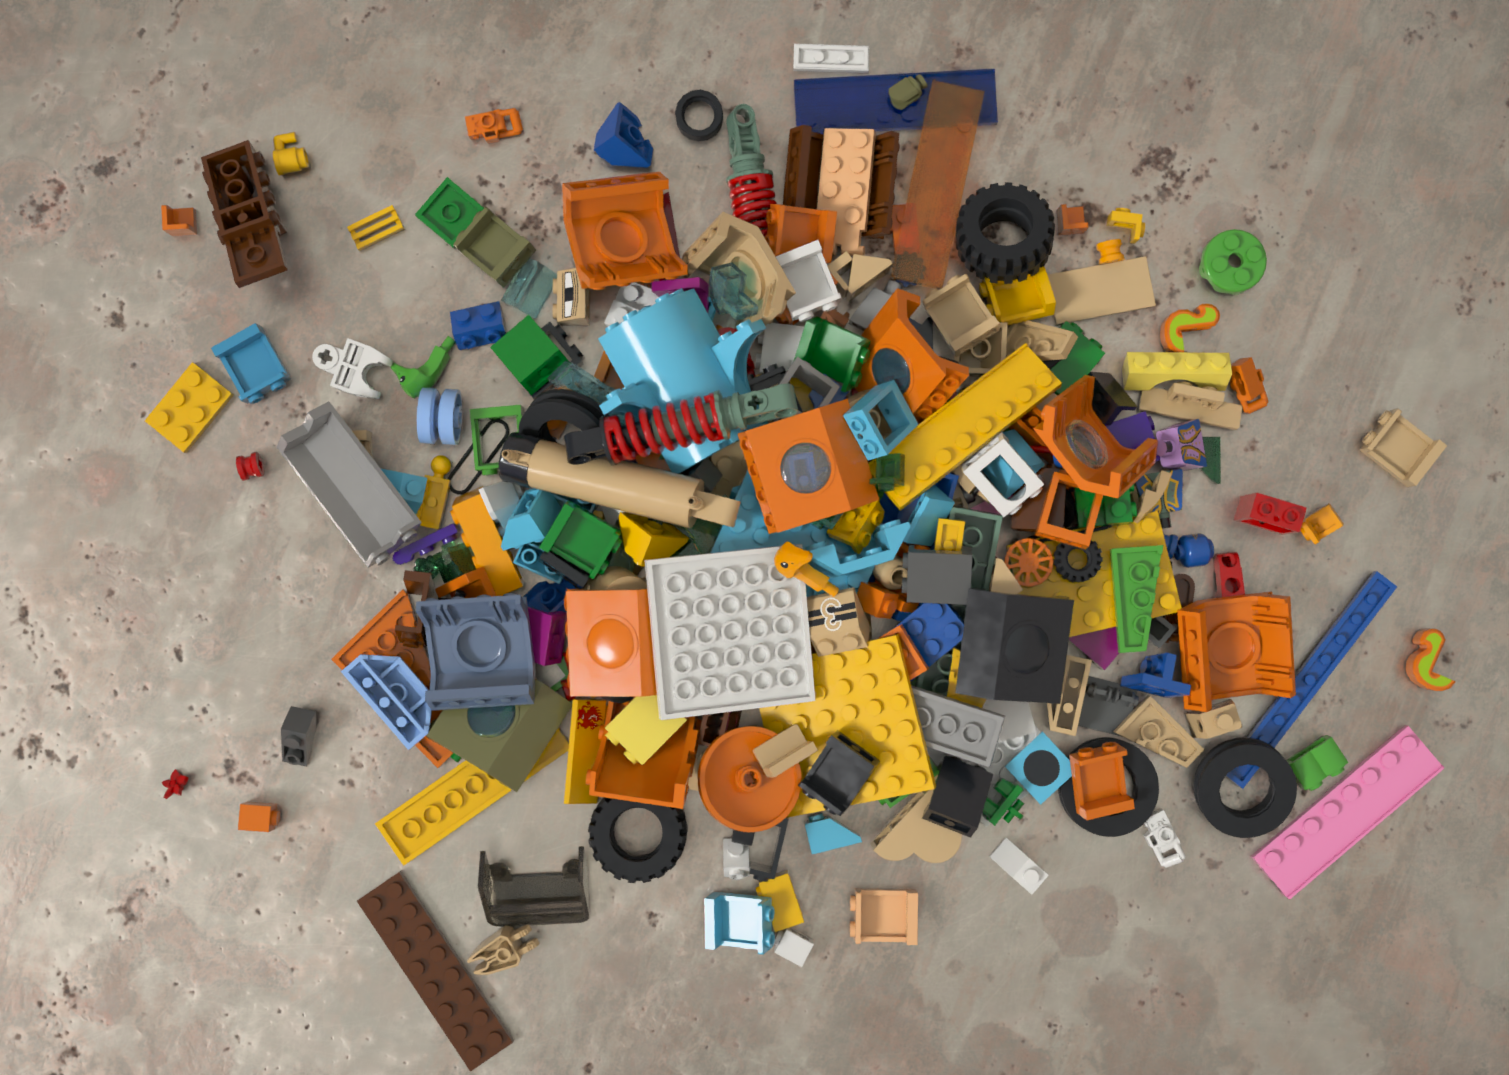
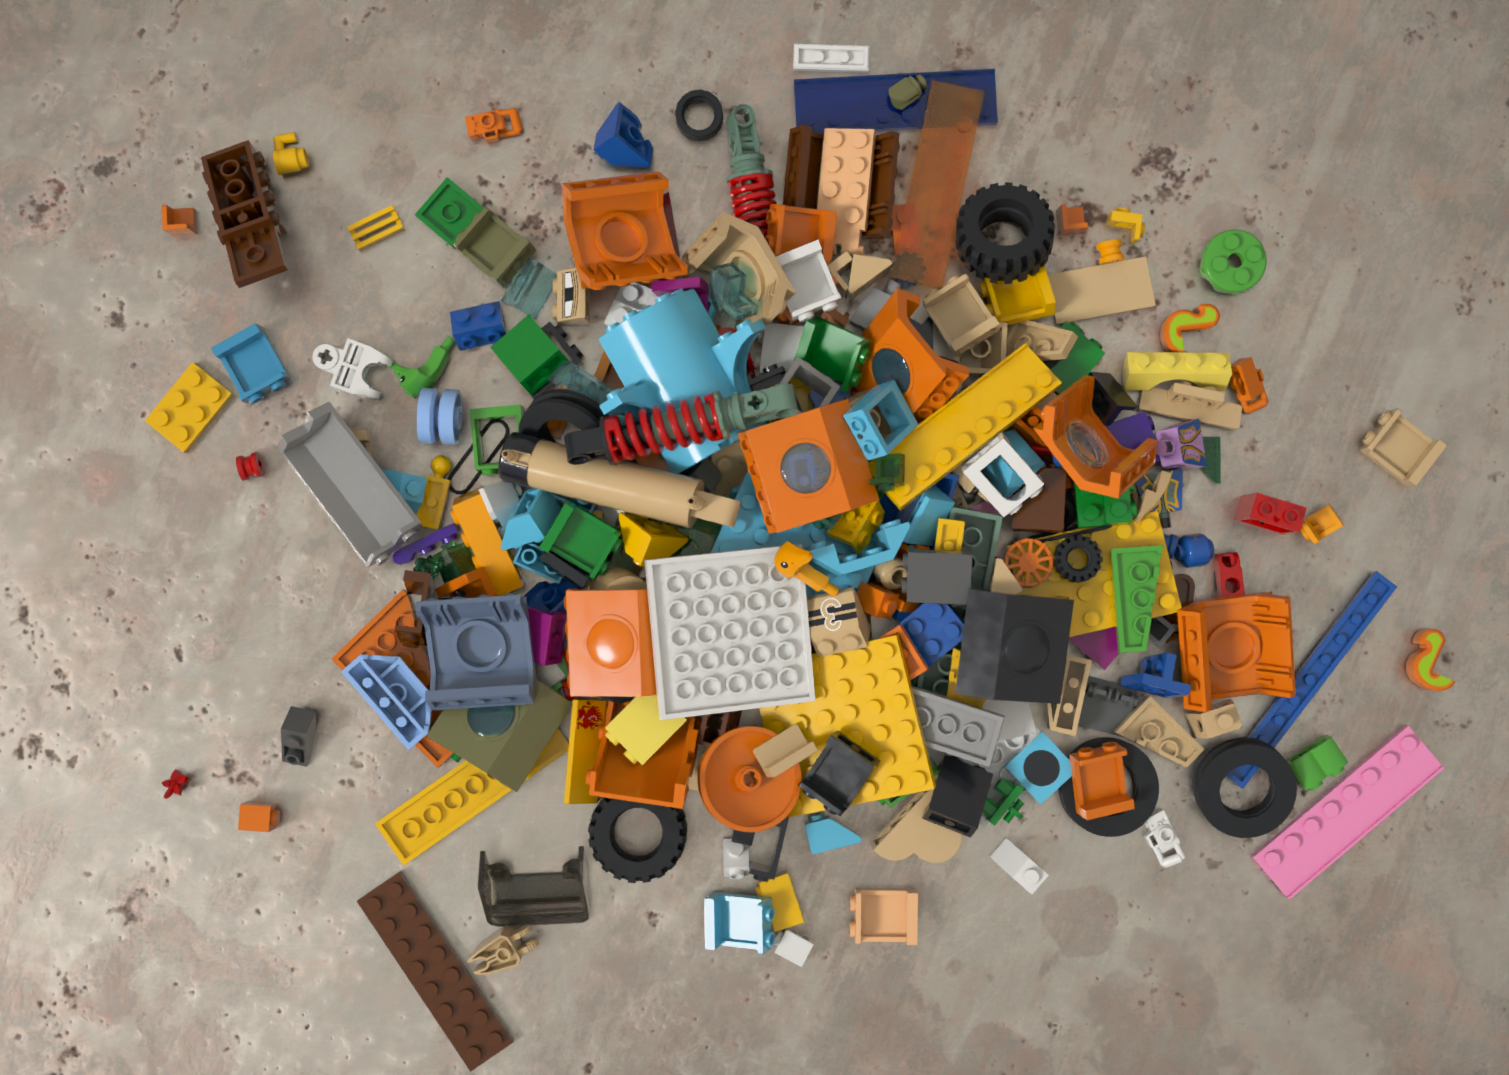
(1061, 534): orange window -> none

